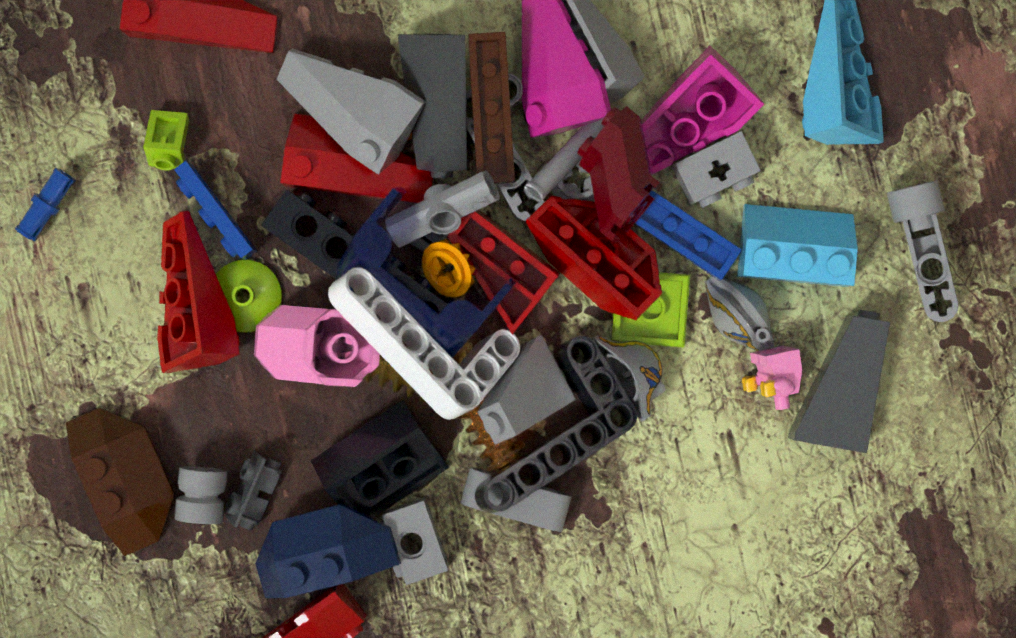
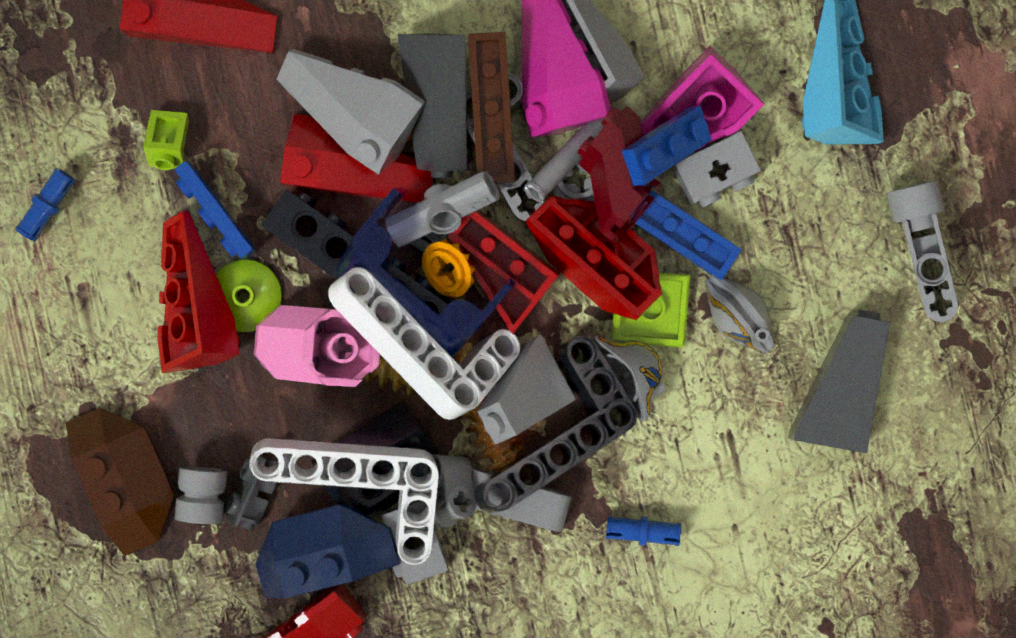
(362, 476): none -> white beam
(453, 489): none -> light grey piece
(643, 531): none -> blue pin
(666, 145): none -> blue plate
(777, 374): bright pink piece -> none
(798, 246): medium azure slope -> none

